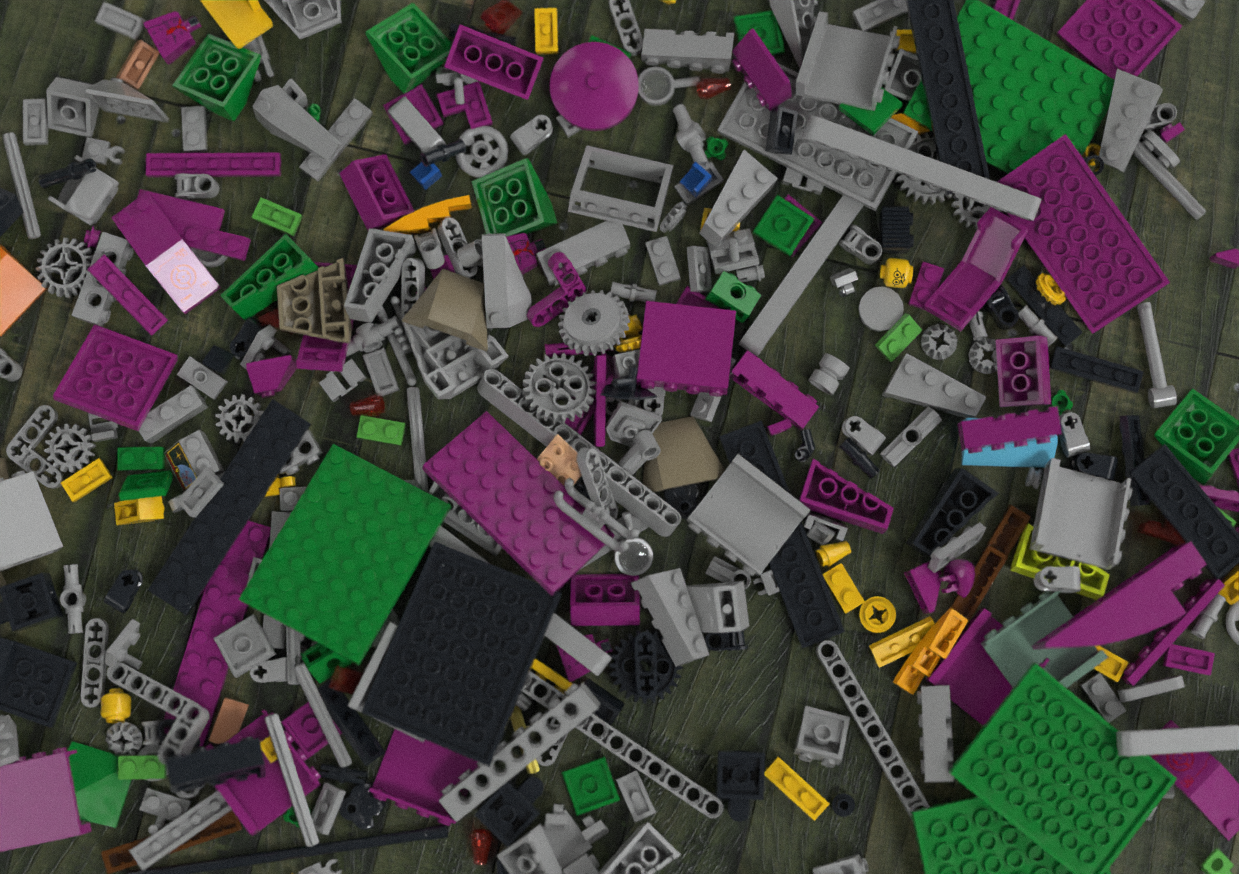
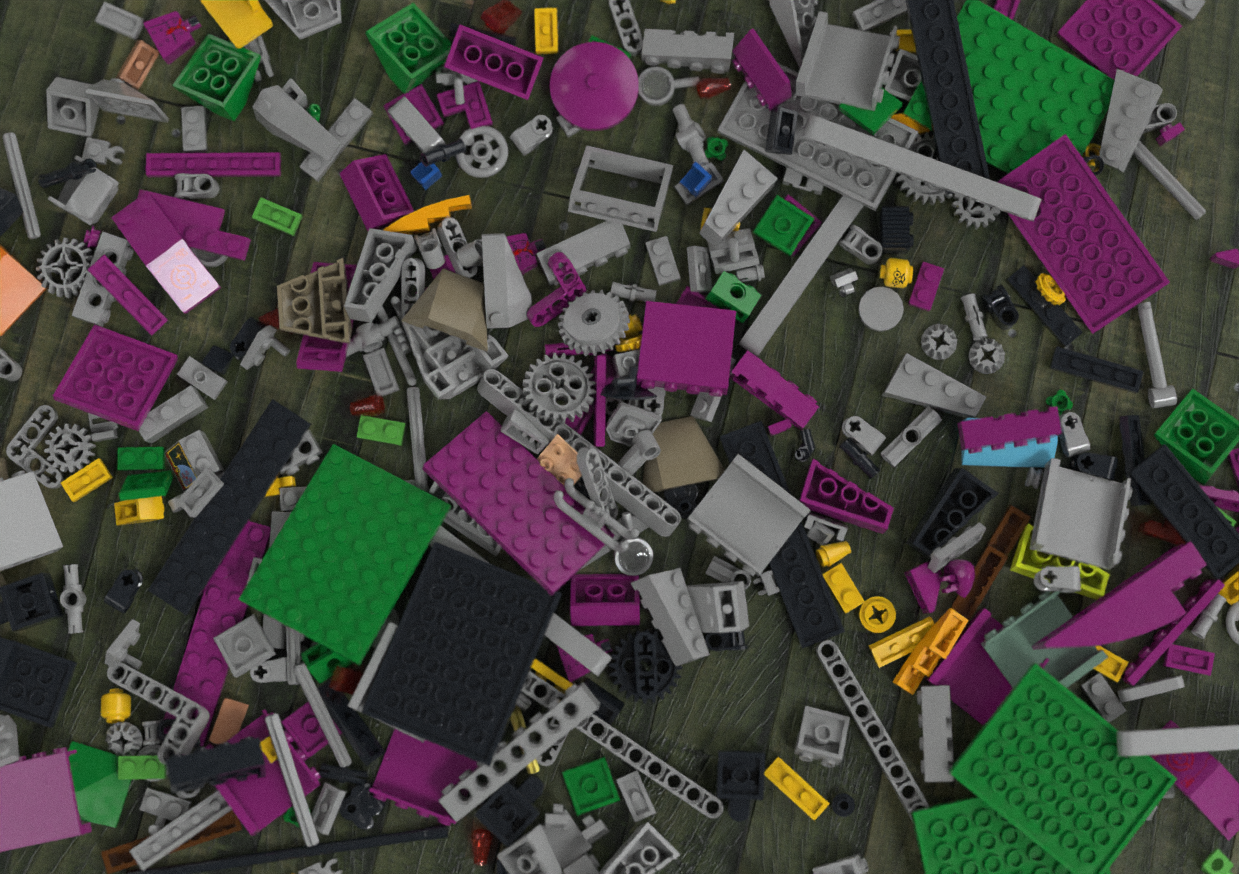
(35, 122): light grey plate -> none
(91, 662): light grey beam -> none
(241, 409): light grey gear -> none
(259, 283): green wedge -> none
(271, 374): magenta slope -> none
(334, 387): light grey piece -> none
(513, 200): green slope -> none
(519, 427): none -> light grey slope
(673, 217): light grey gear -> none
(765, 26): green tile -> none
(829, 373): light grey wheel -> none
(898, 337): bright green plate -> none
(979, 271): magenta windscreen -> none
(1023, 371): magenta slope -> none
(1036, 325): light grey pin -> none
(1164, 153): light grey plate -> none

